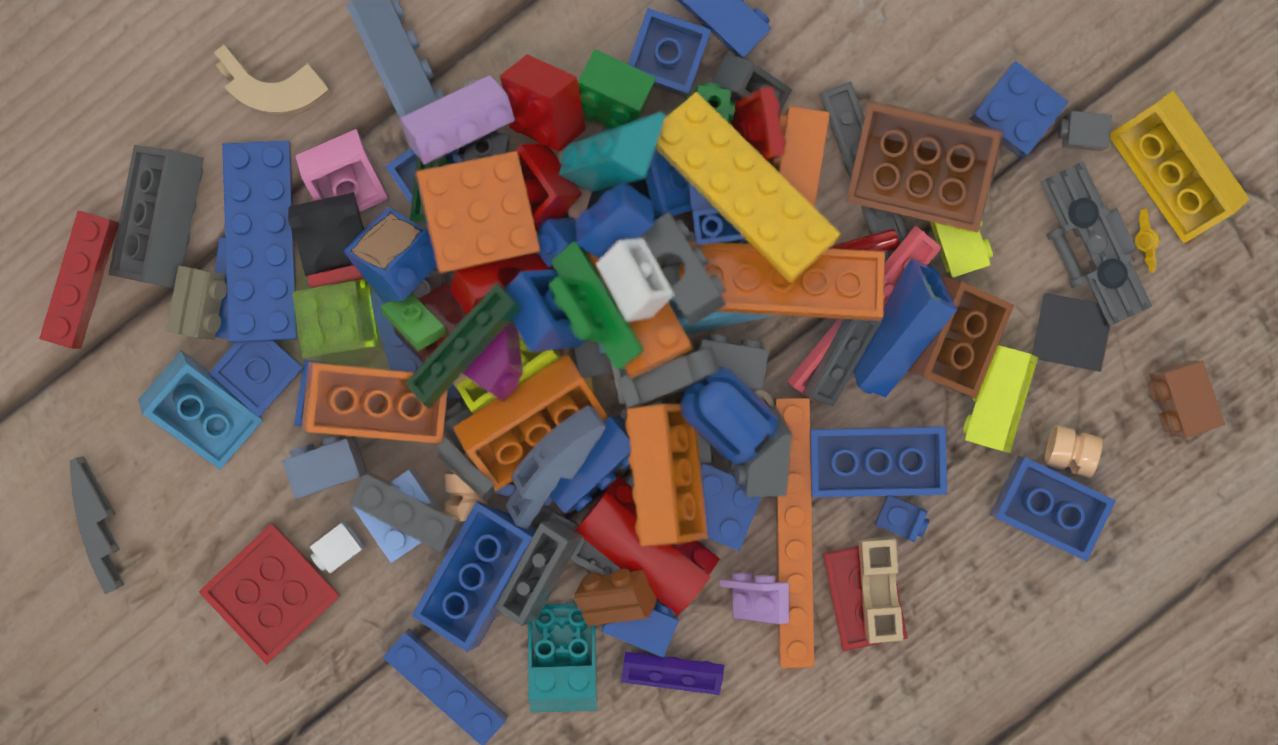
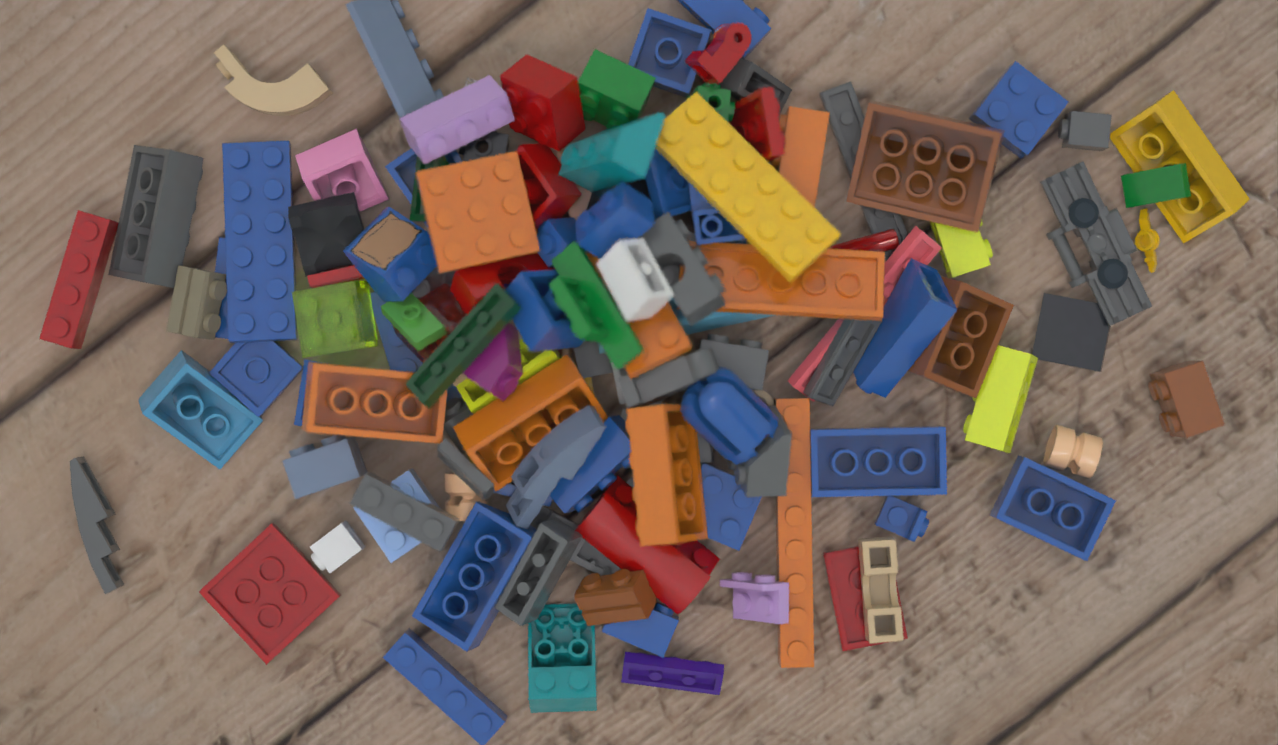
(722, 54): none -> red leg
(1156, 185): none -> green tile

